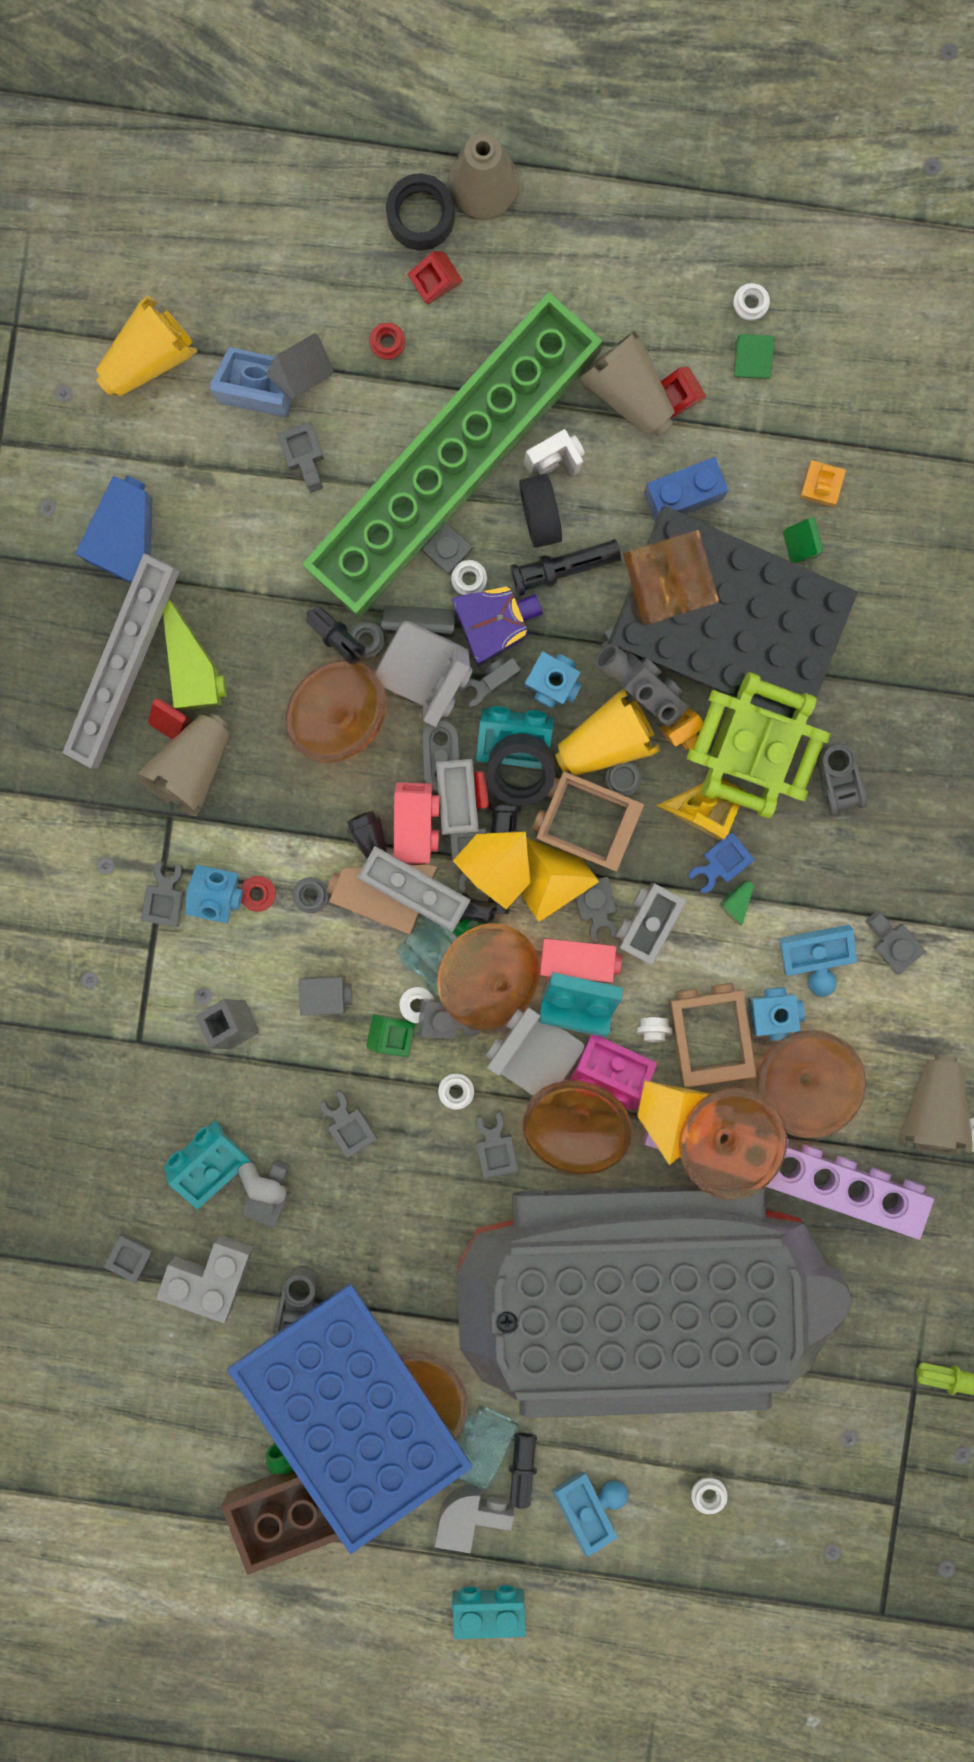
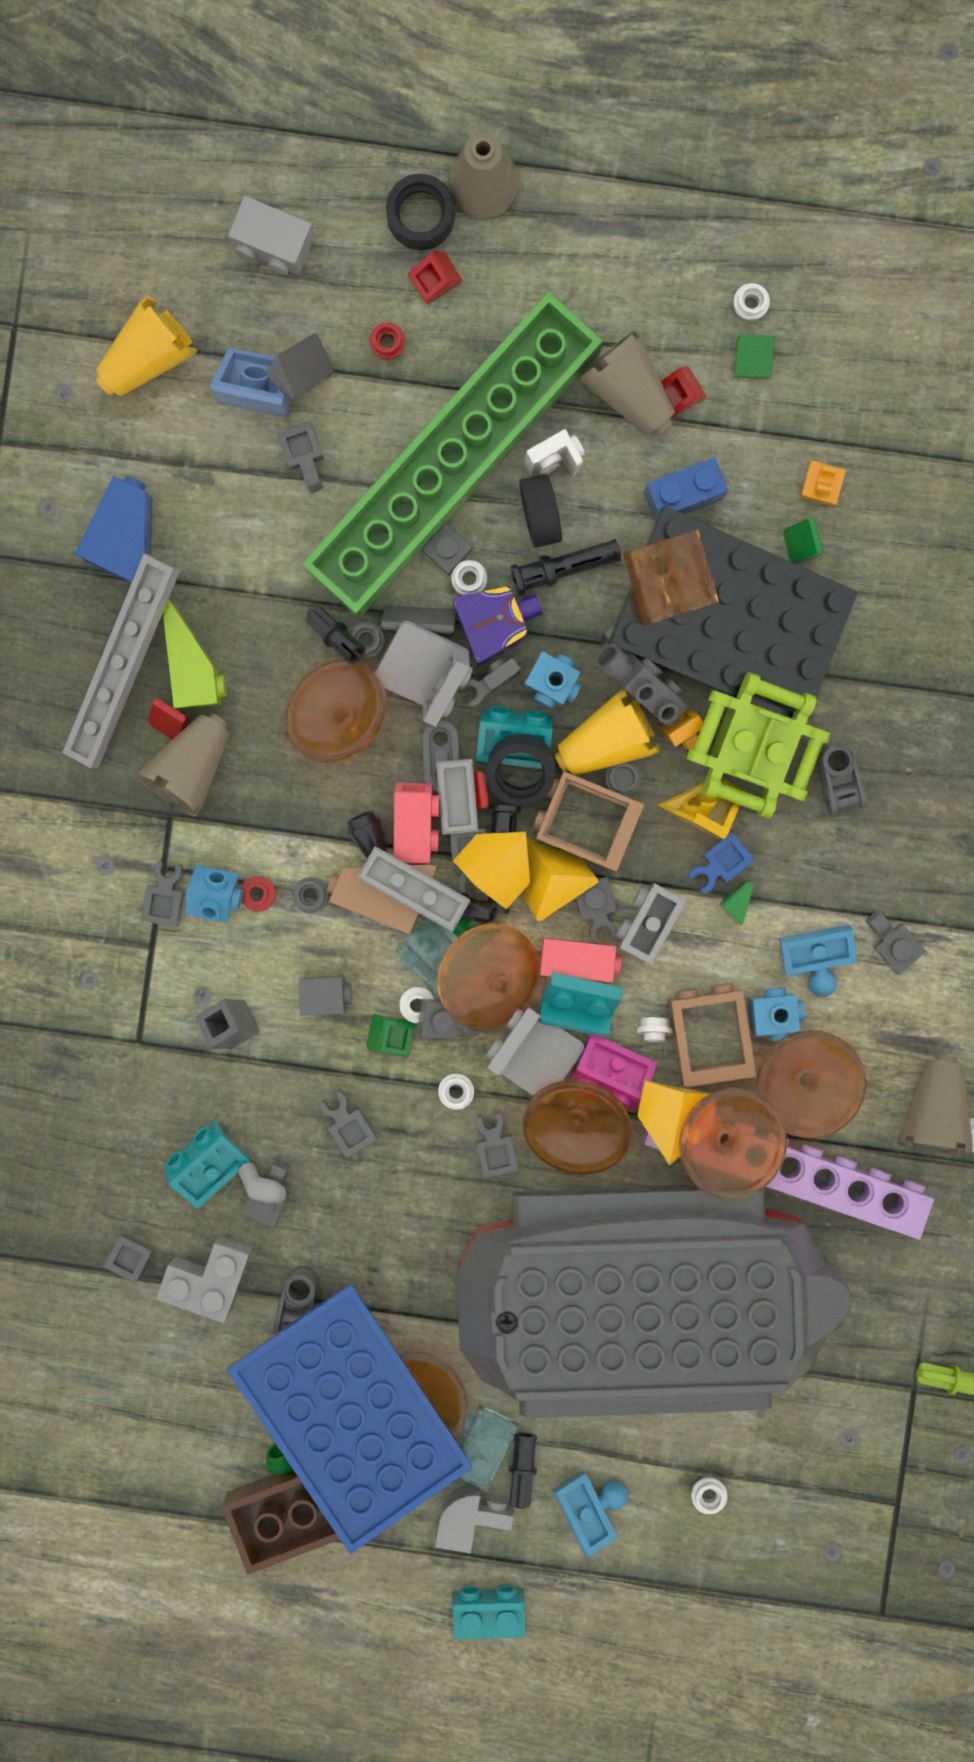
(271, 236): none -> light grey brick

